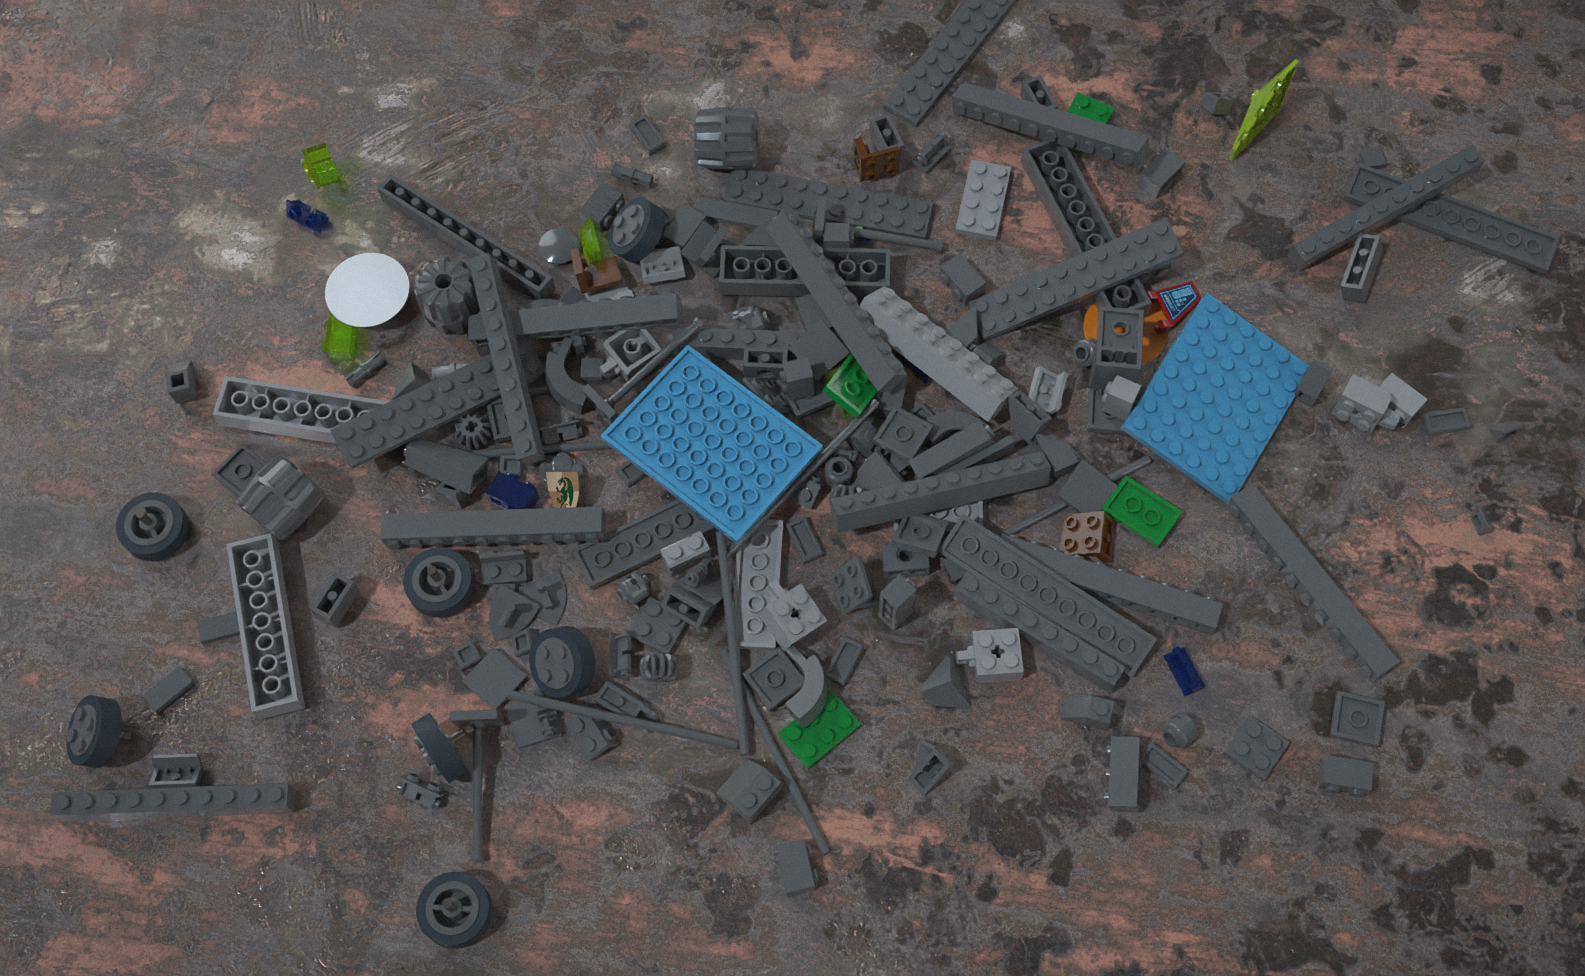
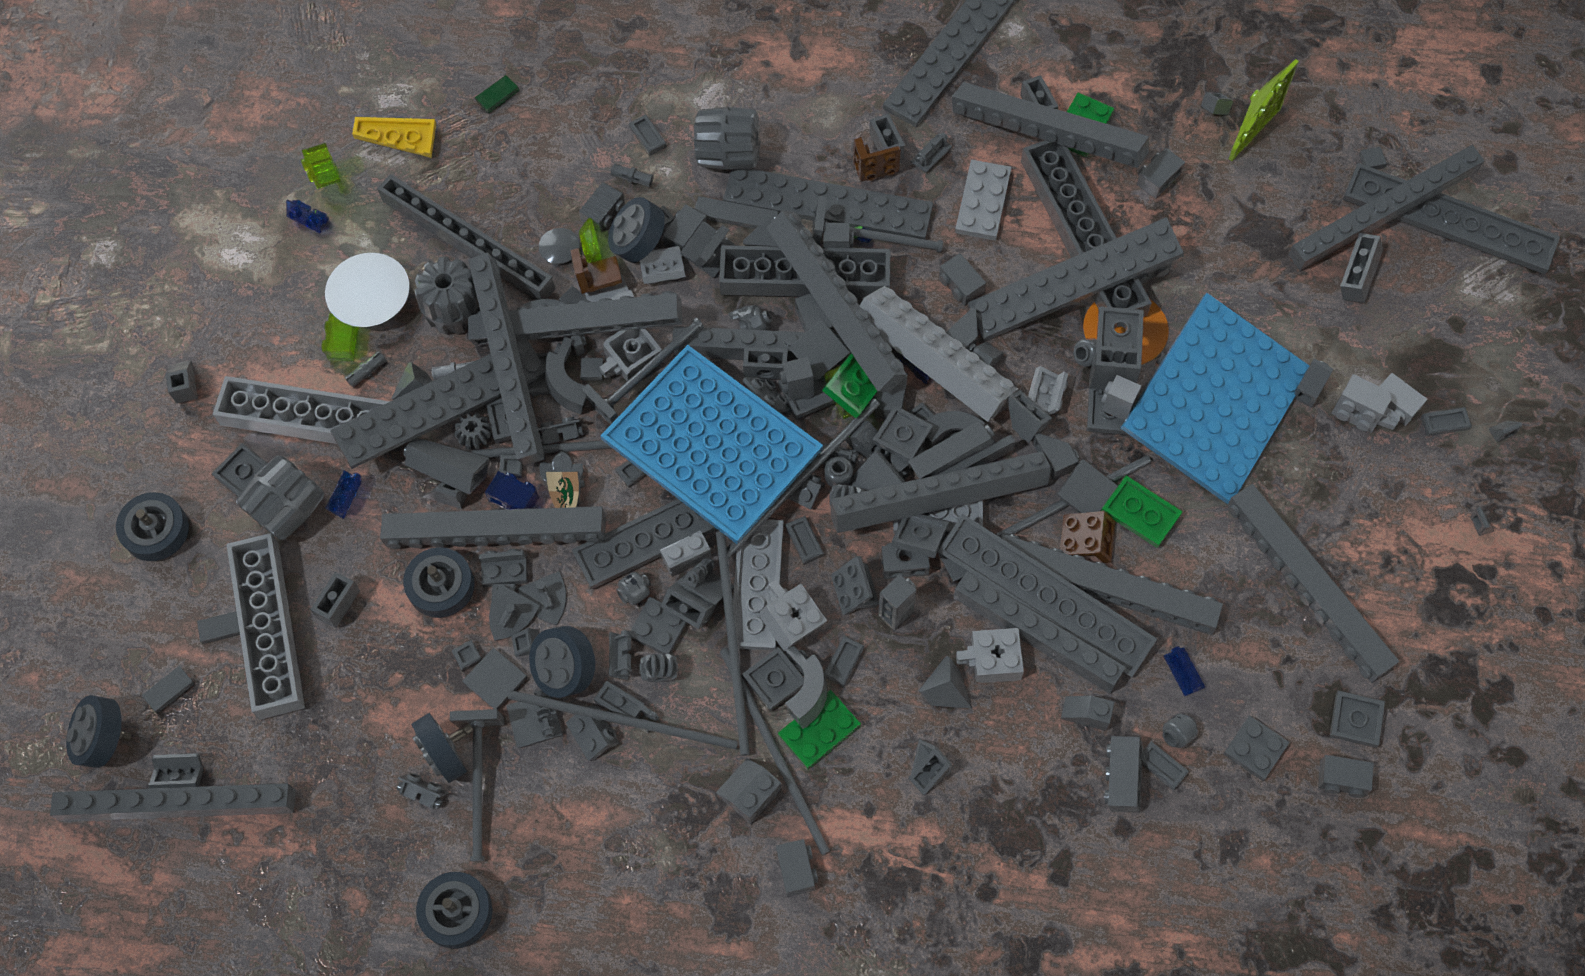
(344, 493): none -> clear blue hinge
(397, 133): none -> yellow wing
(497, 94): none -> dark green tile
(1174, 303): flag -> none

